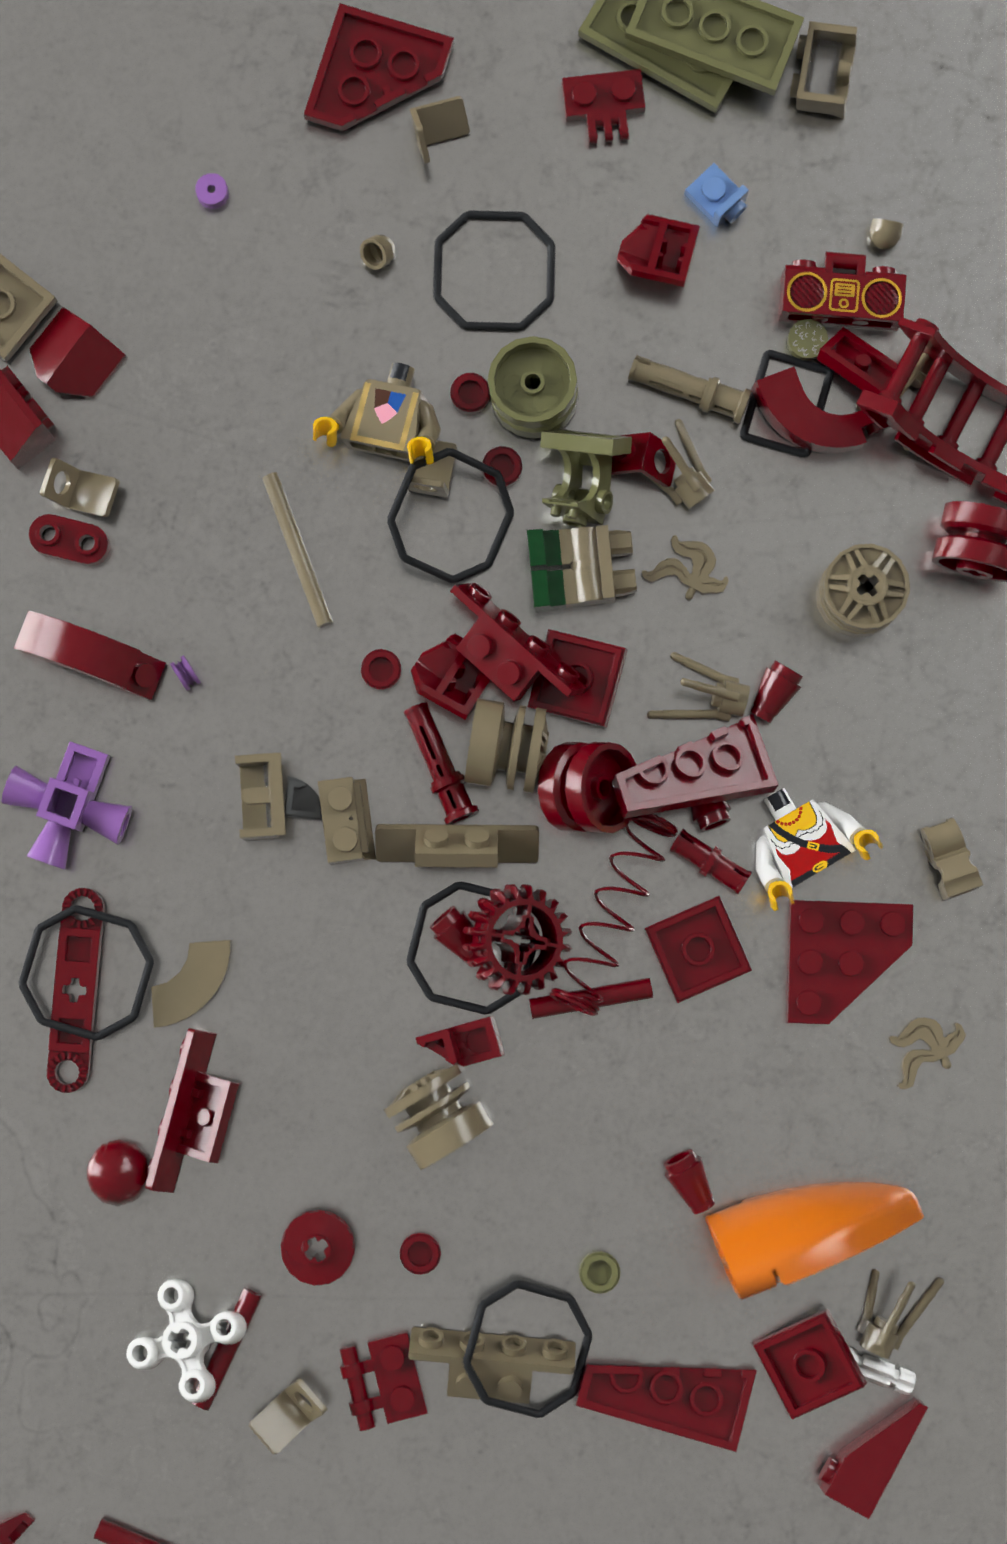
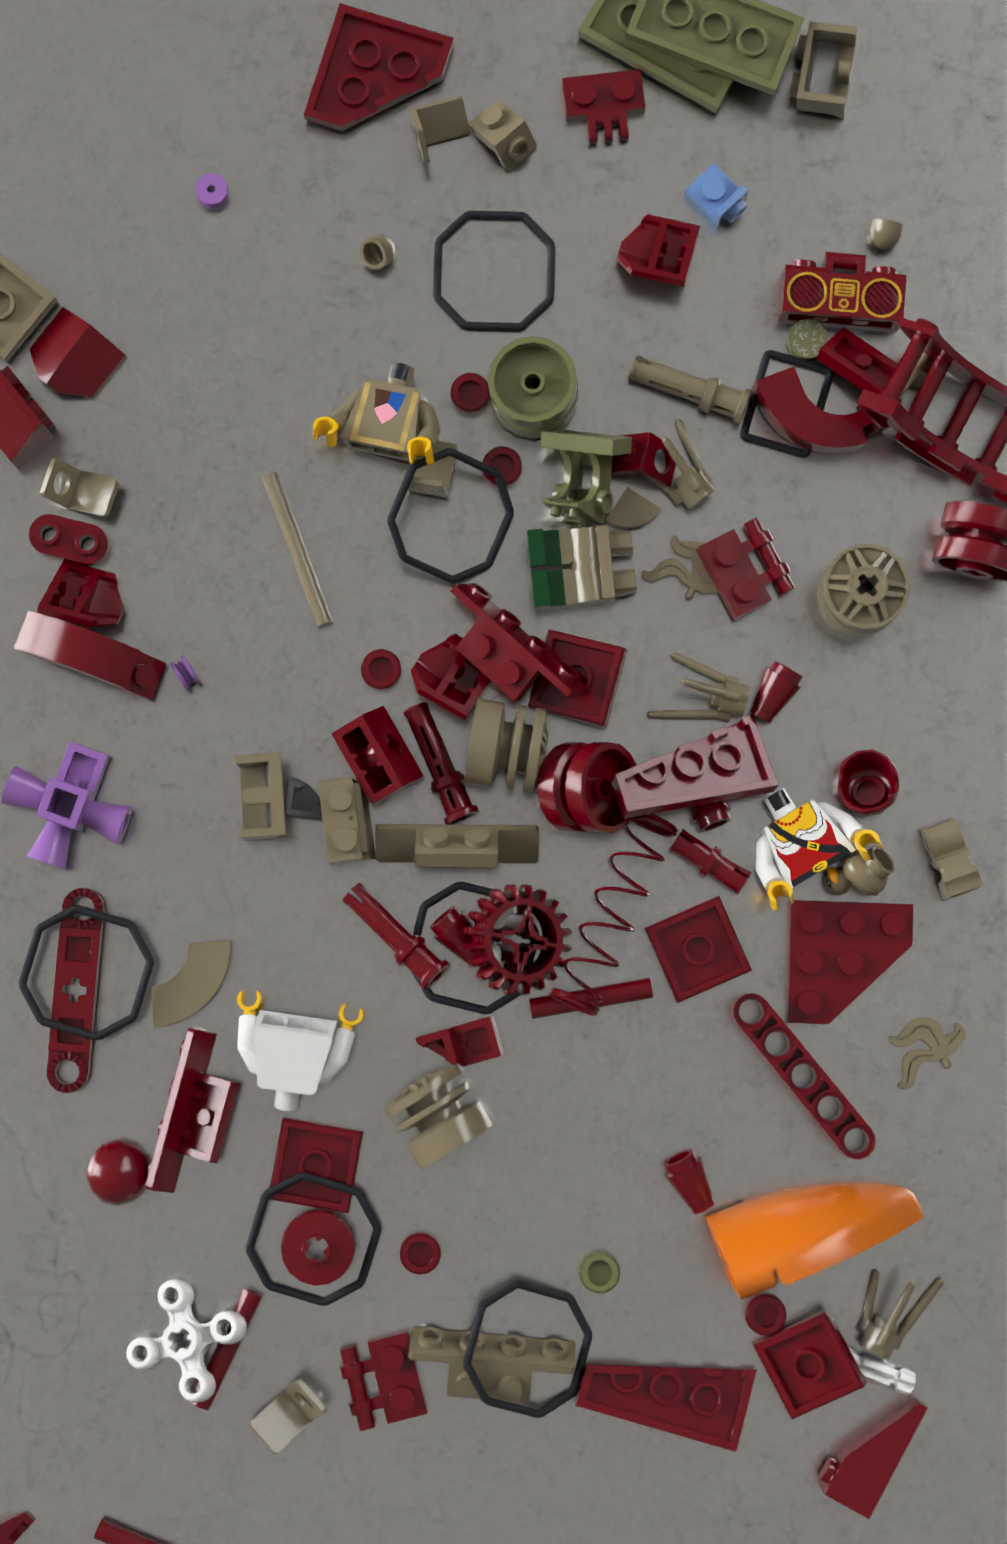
(83, 596): none -> dark red slope
(292, 1050): none -> white torso
(296, 1293): none -> black piece
(321, 1151): none -> dark red tile
(377, 754): none -> dark red brick
(408, 949): none -> dark red pin
(504, 133): none -> dark tan bracket
(632, 511): none -> dark tan tile
(735, 574): none -> dark red plate
(765, 1314): none -> dark red tile
(820, 1085): none -> dark red beam
(866, 875): none -> dark tan animal
(868, 782): none -> dark red hair

